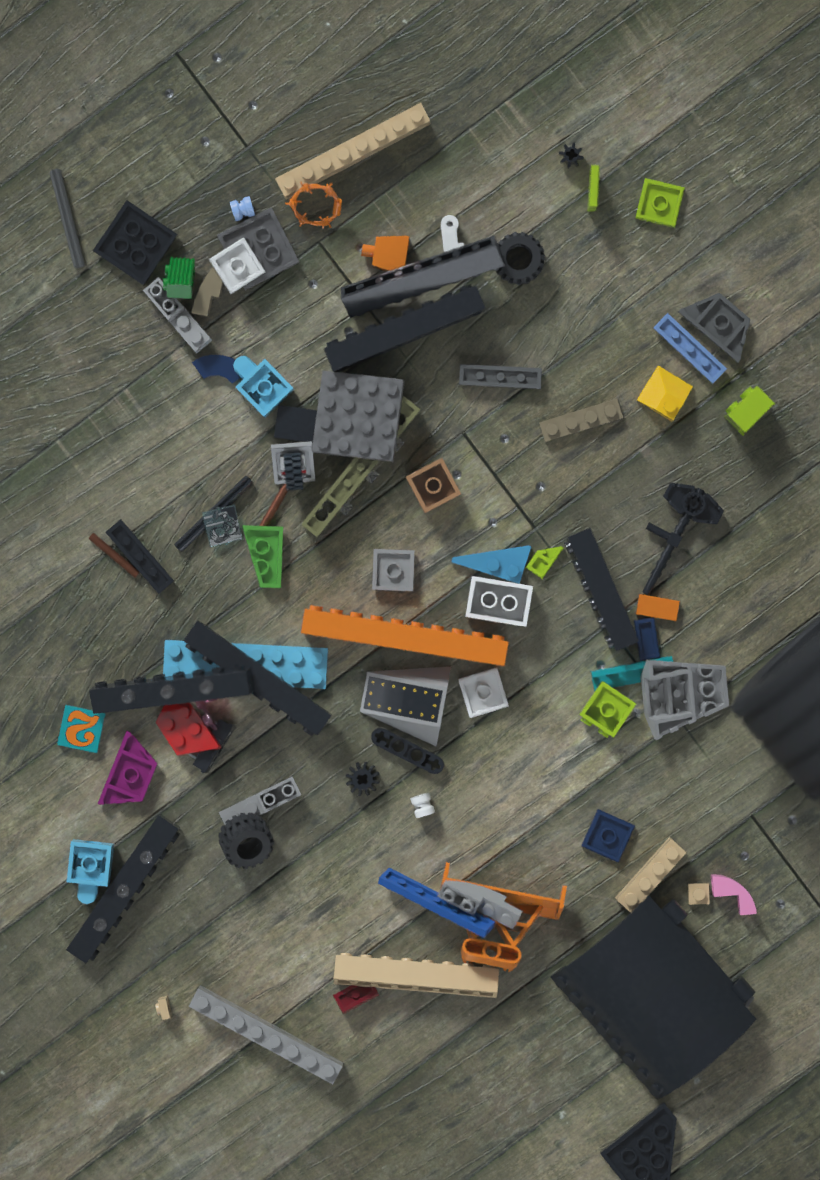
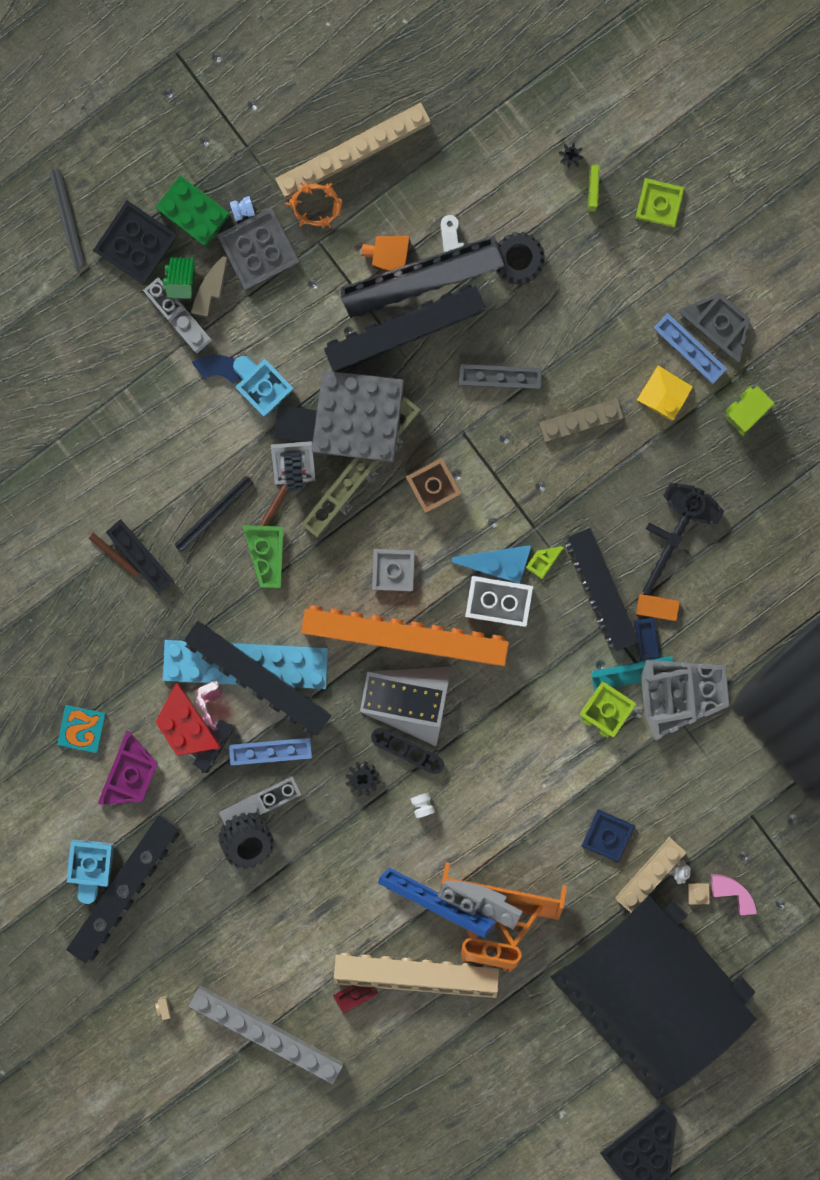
(172, 689): black piece -> none
(193, 211): none -> green brick
(222, 525): piece -> none
(237, 265): white tile -> none
(270, 751): none -> medium blue plate
(483, 692): white tile -> none
(680, 872): none -> white plant

